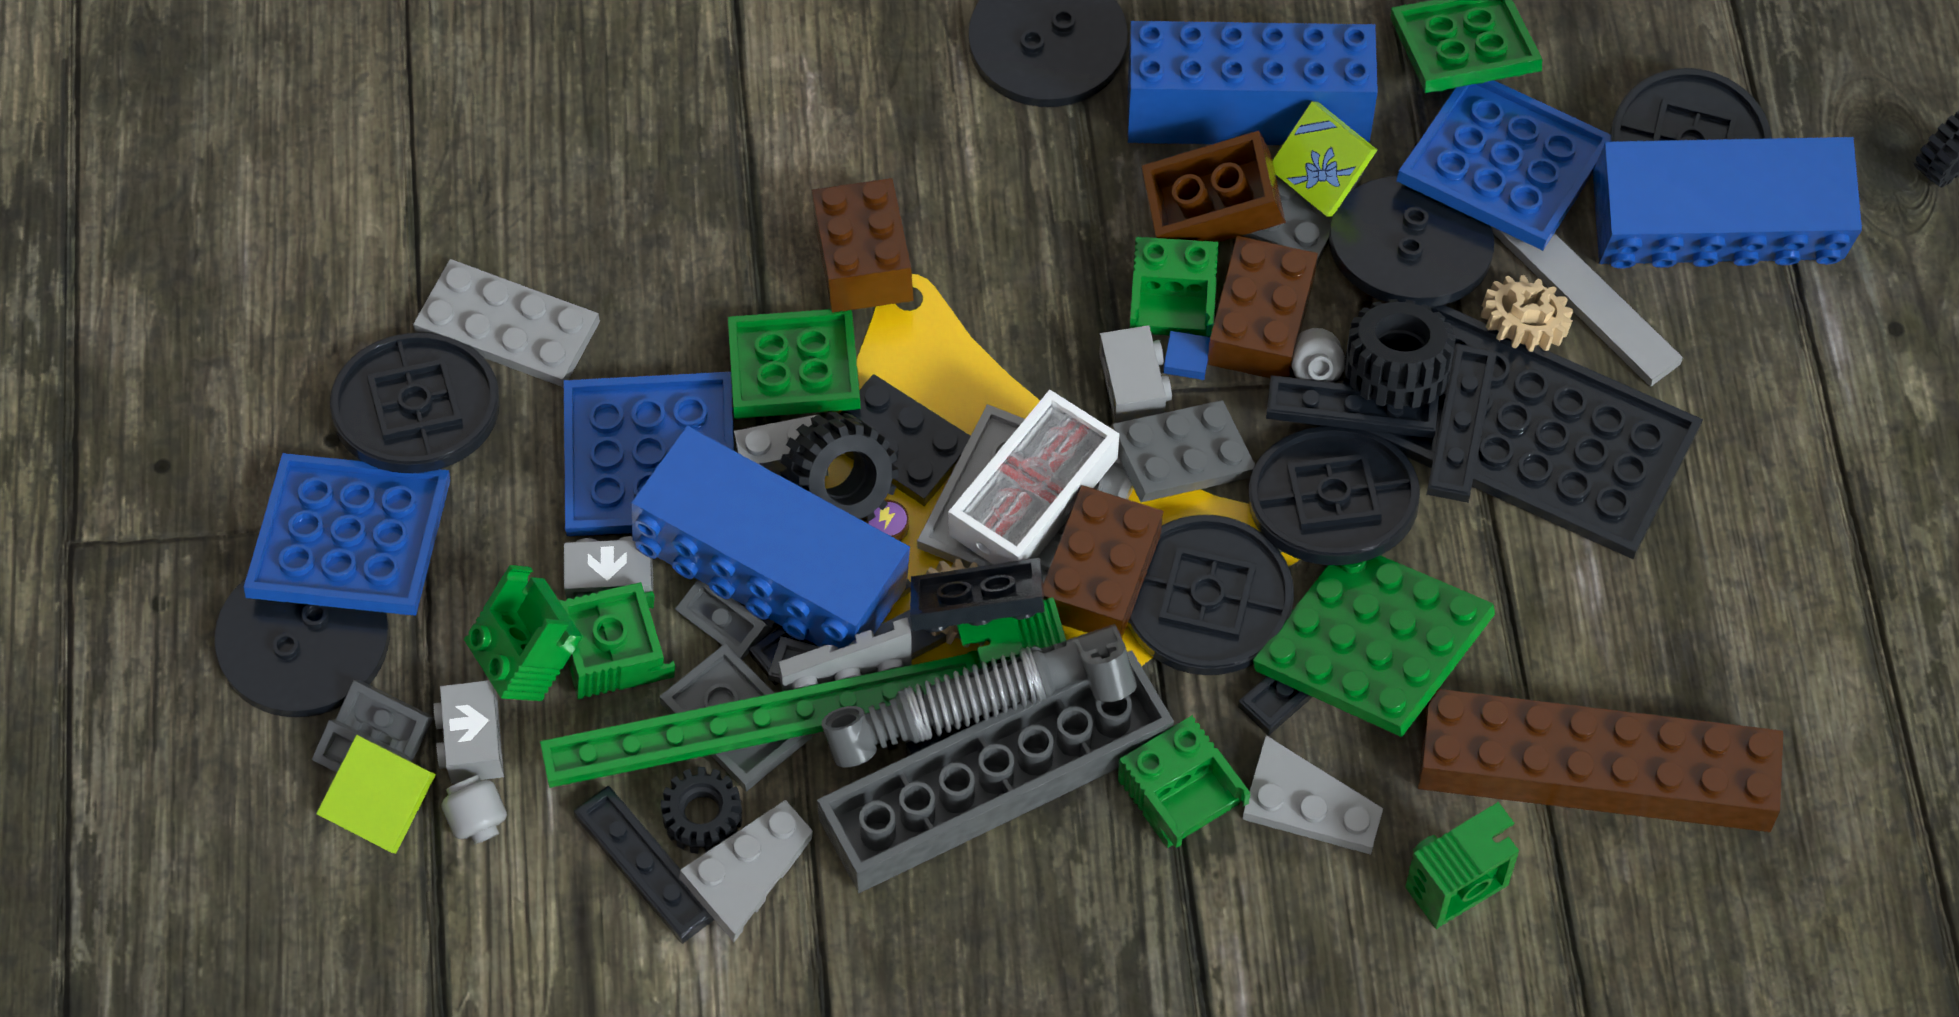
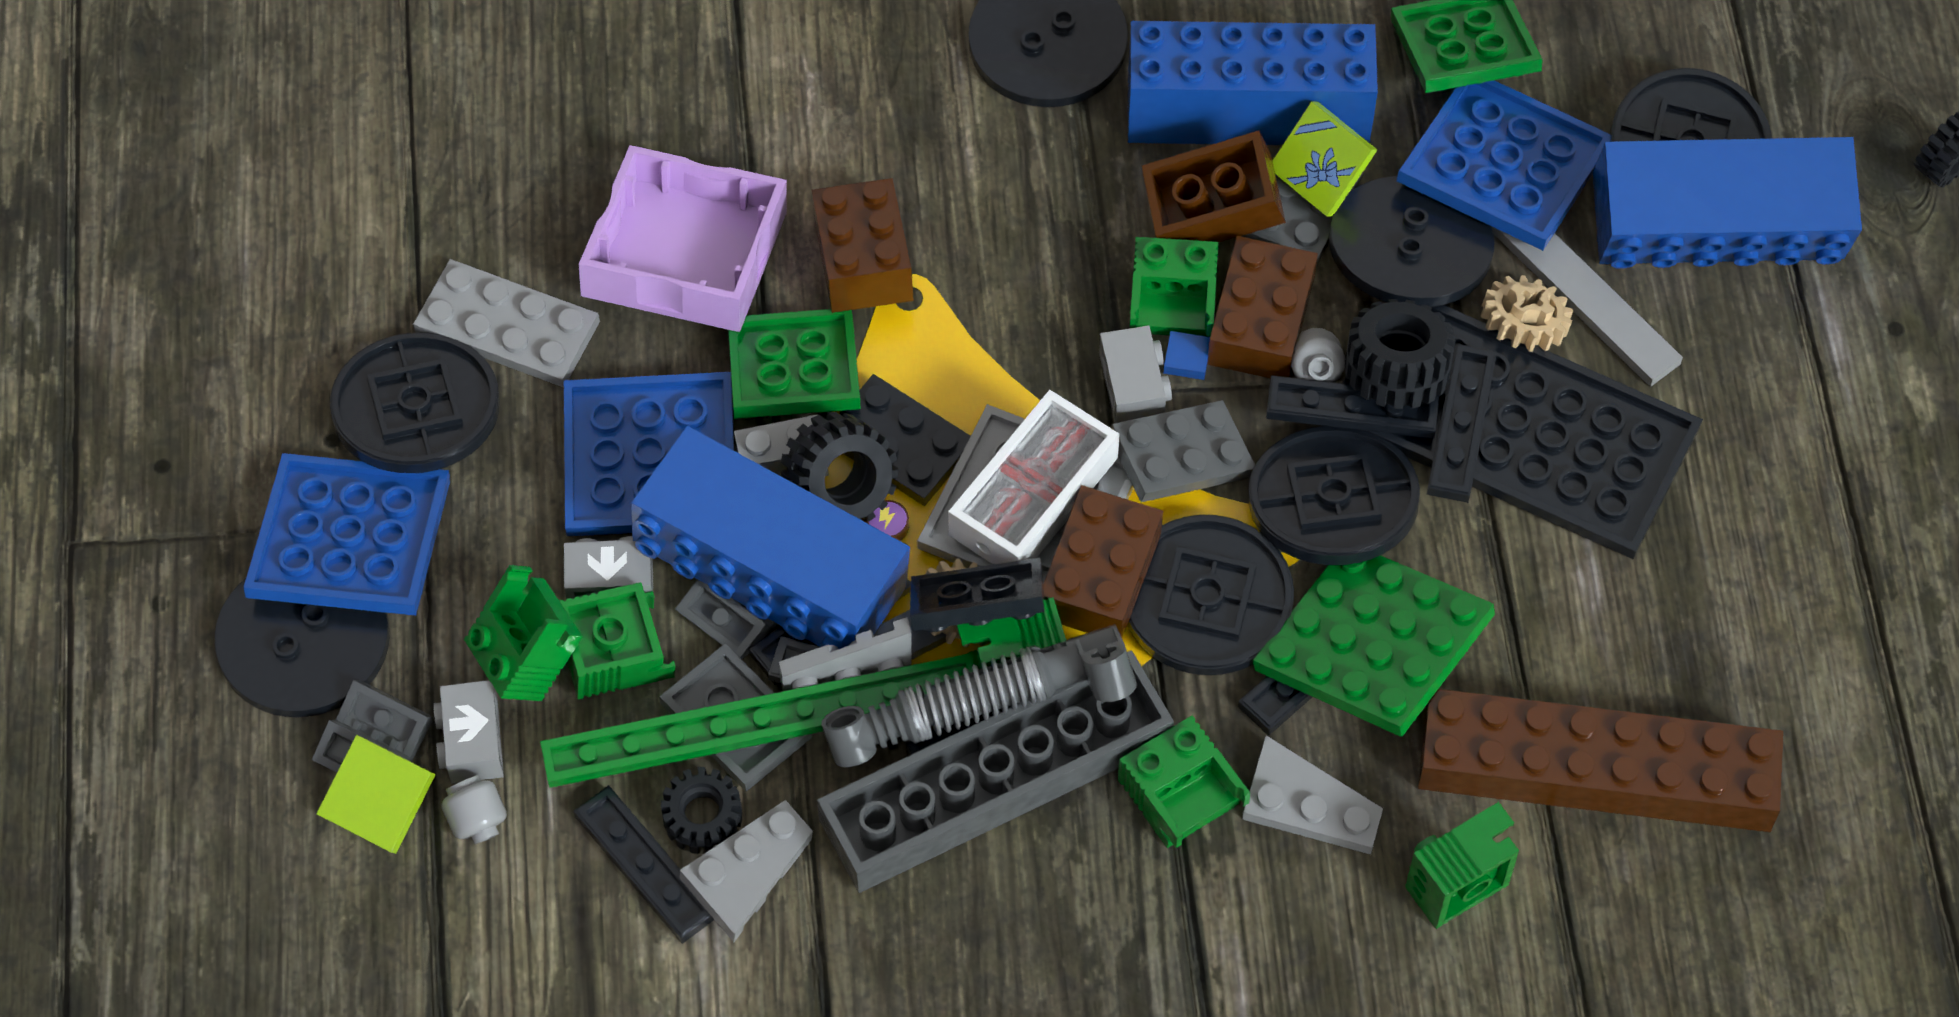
(683, 238): none -> lavender tile

